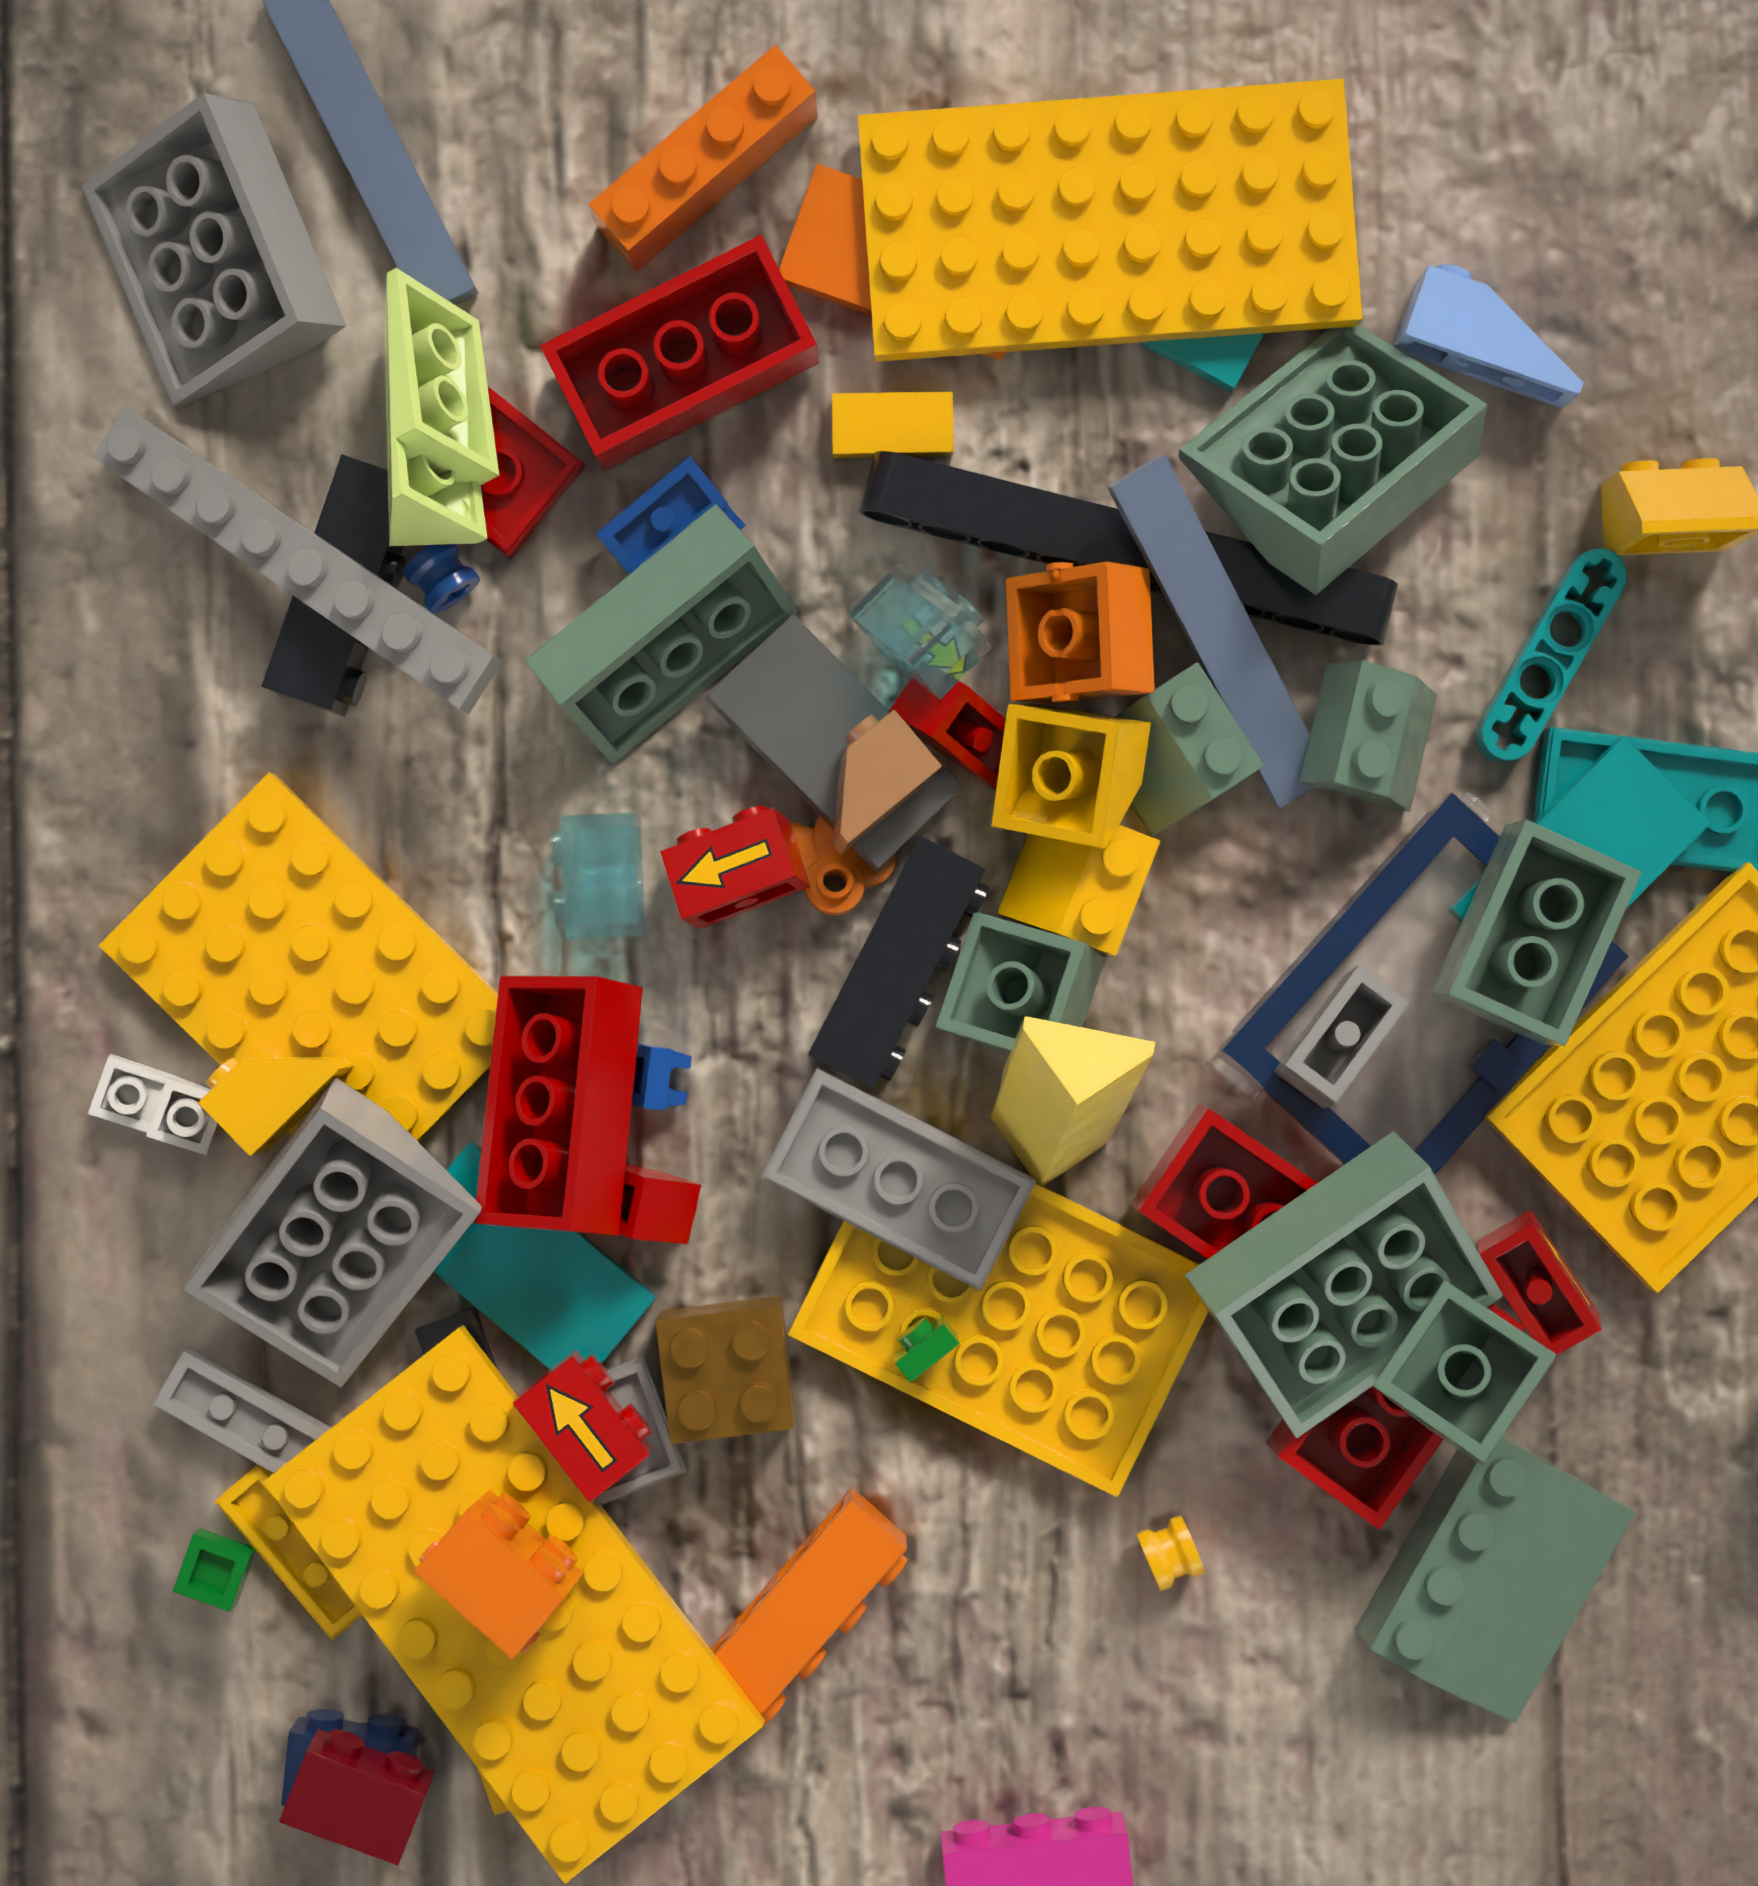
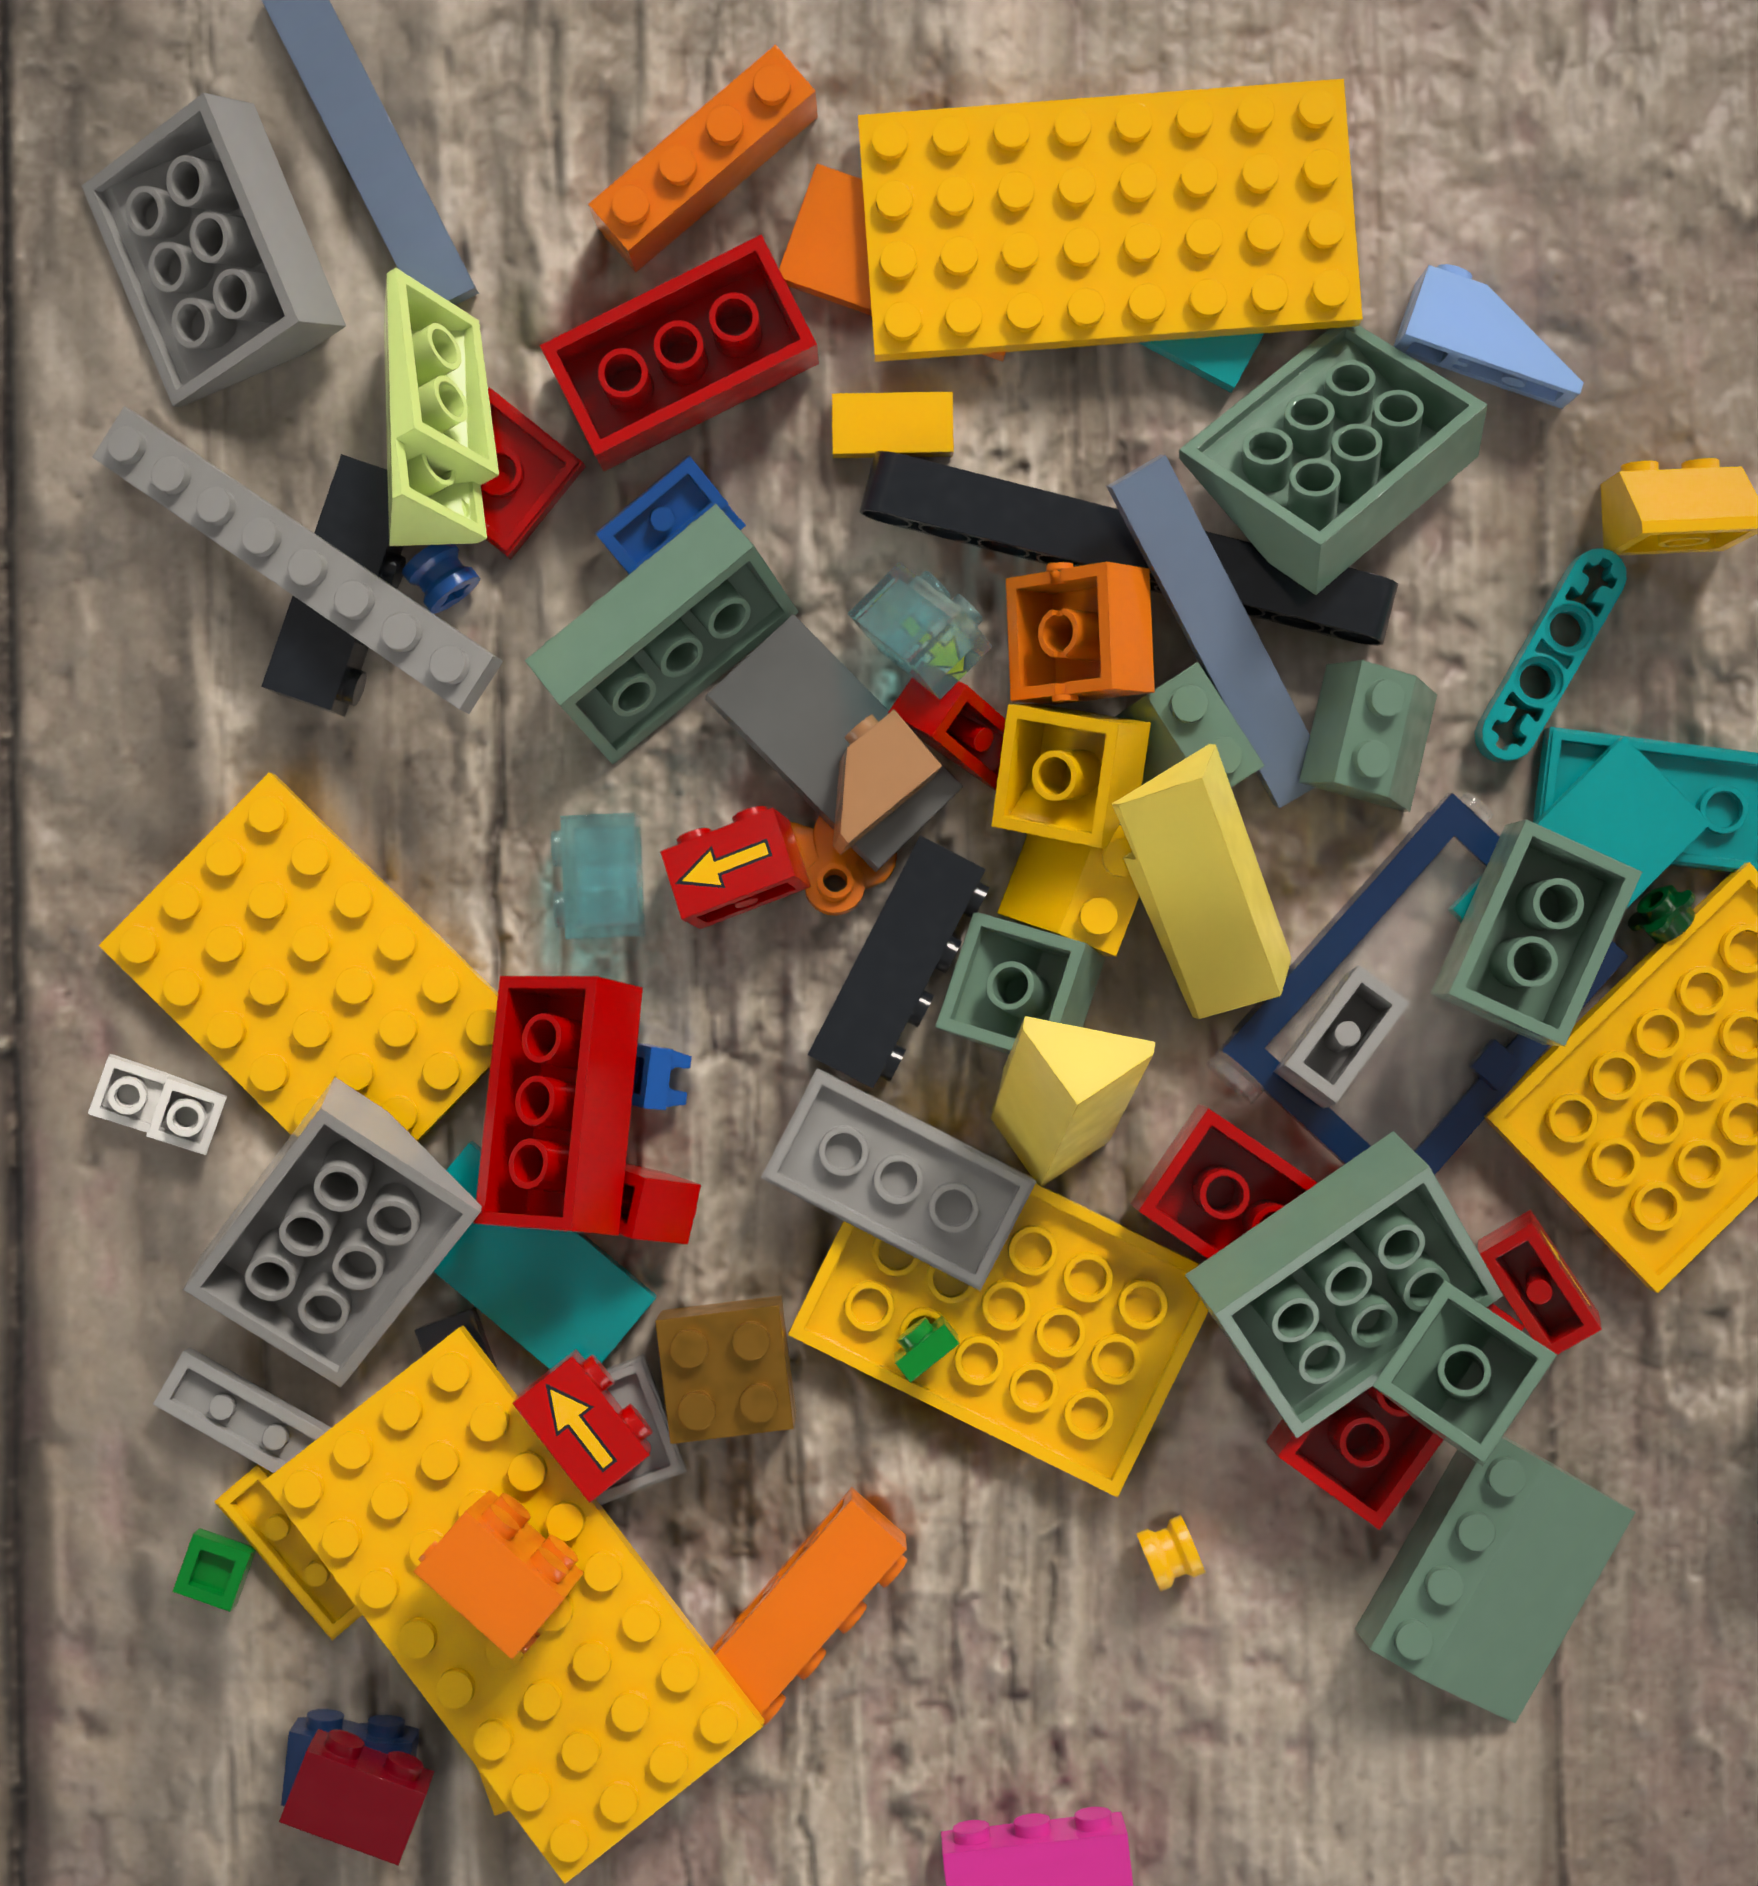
(267, 1095): yellow slope -> none
(1204, 886): none -> light yellow slope
(1664, 913): none -> dark green plate

